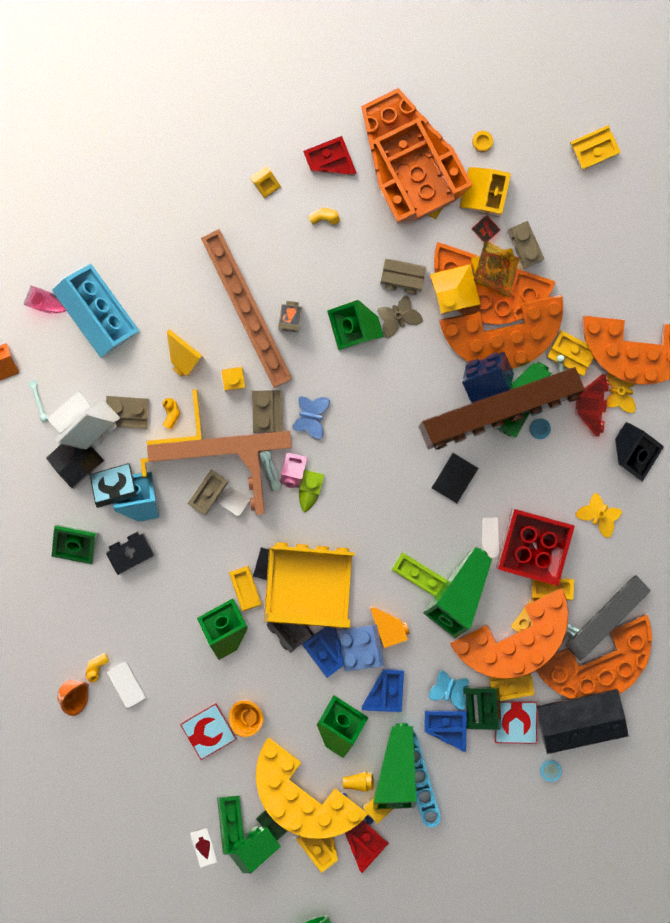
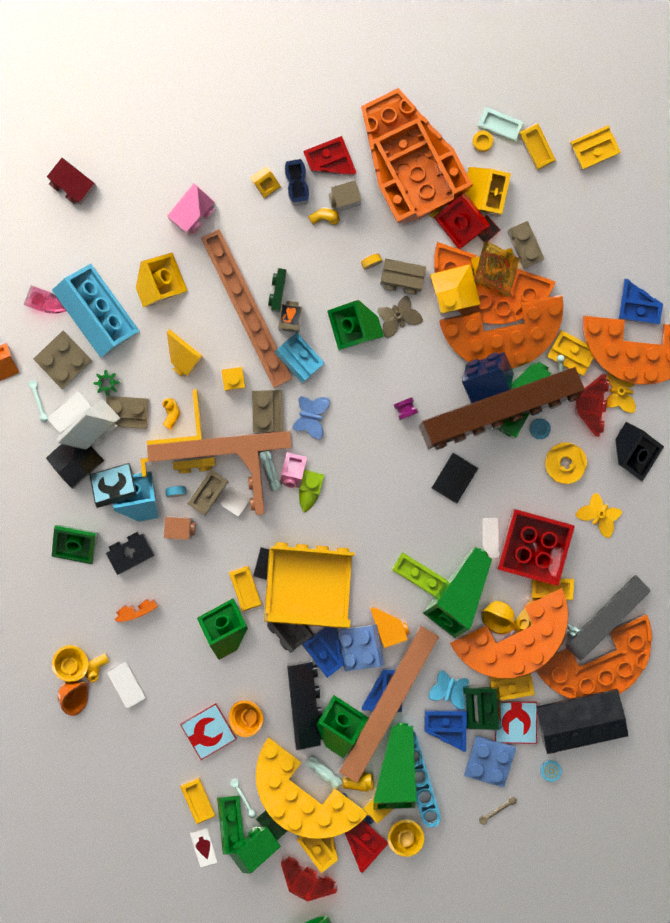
(62, 359): none -> dark tan plate
(70, 663): none -> yellow helmet
(71, 181): none -> dark red brick
(112, 382): none -> green gear
(131, 613): none -> orange slope
(159, 280): none -> yellow slope
(176, 491): none -> medium azure tile
(179, 527): none -> nougat brick
(191, 210): none -> bright pink slope
(197, 800): none -> yellow tile
(203, 465): none -> yellow plate
(251, 813): none -> light aqua hinge
(278, 281): none -> dark green plate
(295, 176): none -> dark blue brick
(299, 357): none -> medium azure plate
(304, 703): none -> black slope
(304, 881): none -> clear red slope
(324, 772): none -> light aqua axle
(345, 196): none -> dark tan brick
(371, 261): none -> yellow tile
(388, 704): none -> nougat tile
(405, 408): none -> magenta wheel
(406, 838): none -> yellow helmet
(462, 221): none -> red tile
(483, 819): none -> dark tan hinge
(490, 761): none -> medium blue plate
(499, 617): none -> yellow helmet
(500, 124): none -> light aqua tile
(537, 146): none -> yellow tile
(571, 452): none -> yellow plate
(639, 305): none -> blue wing

